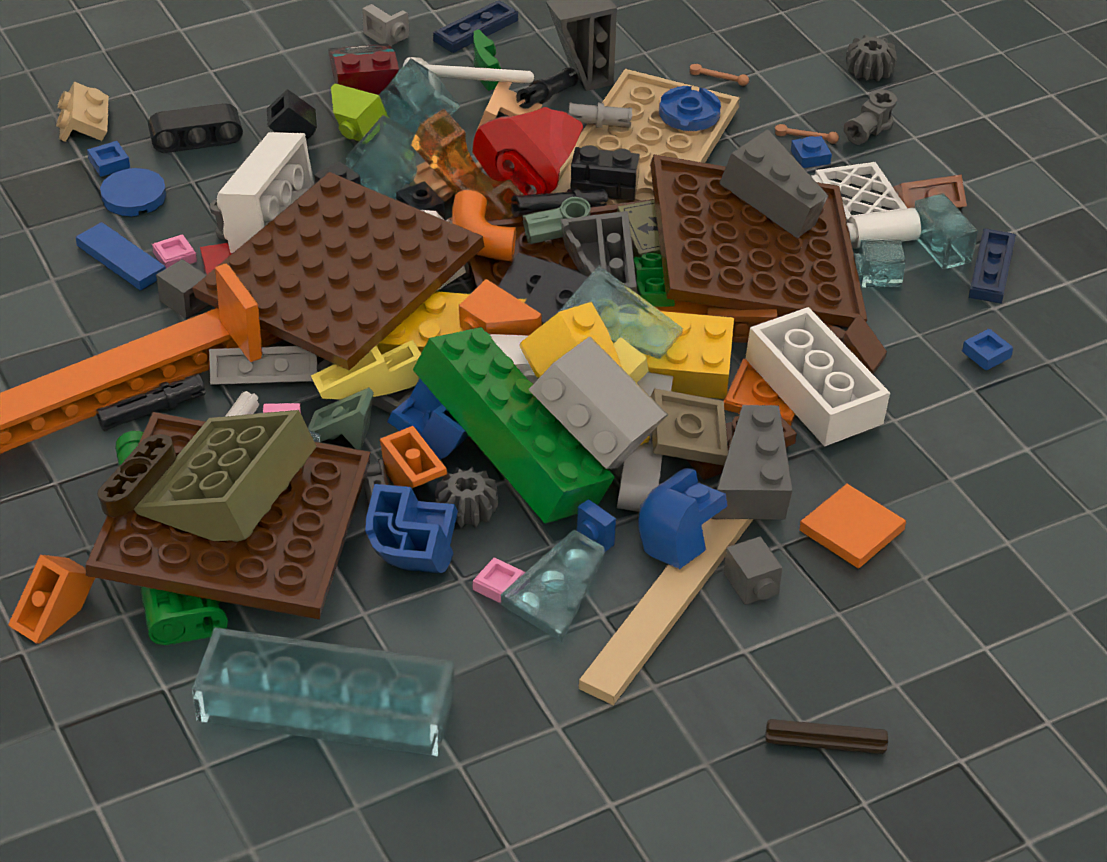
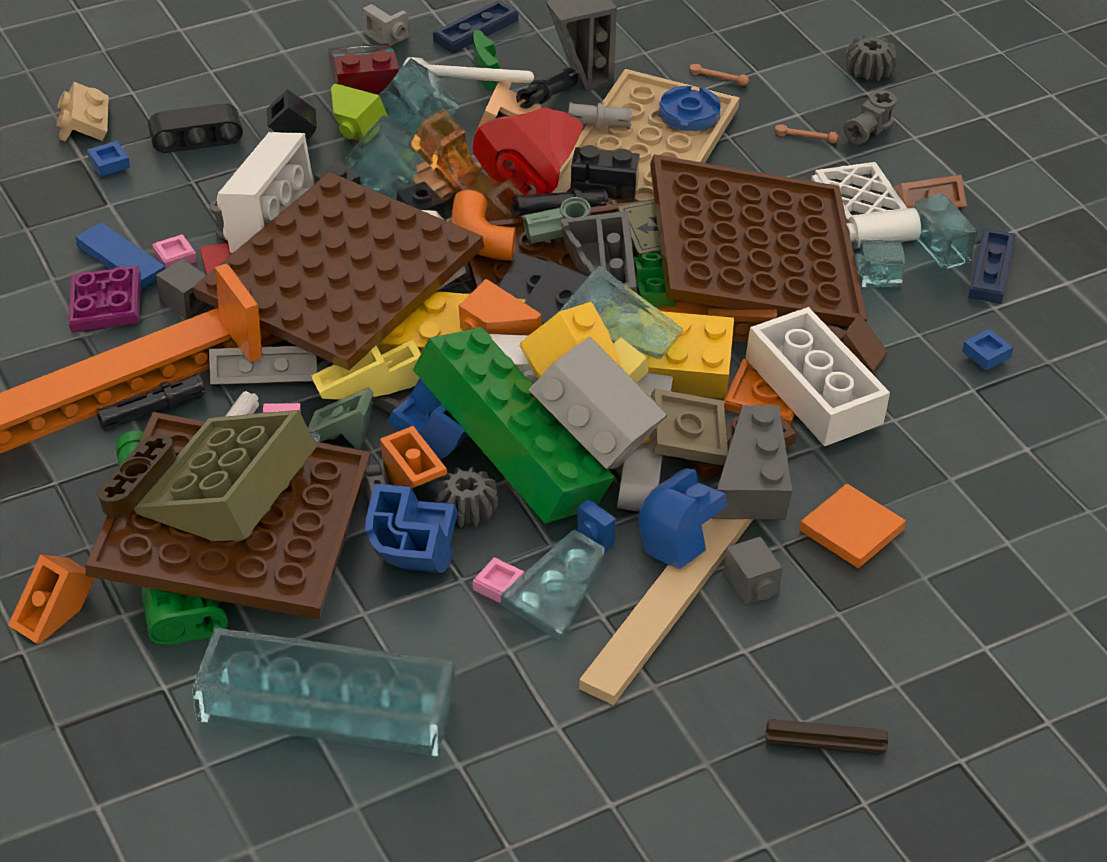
(105, 298): none -> magenta tile
(133, 191): blue tile -> none
(774, 184): dark grey wedge -> none
(811, 151): blue plate -> none

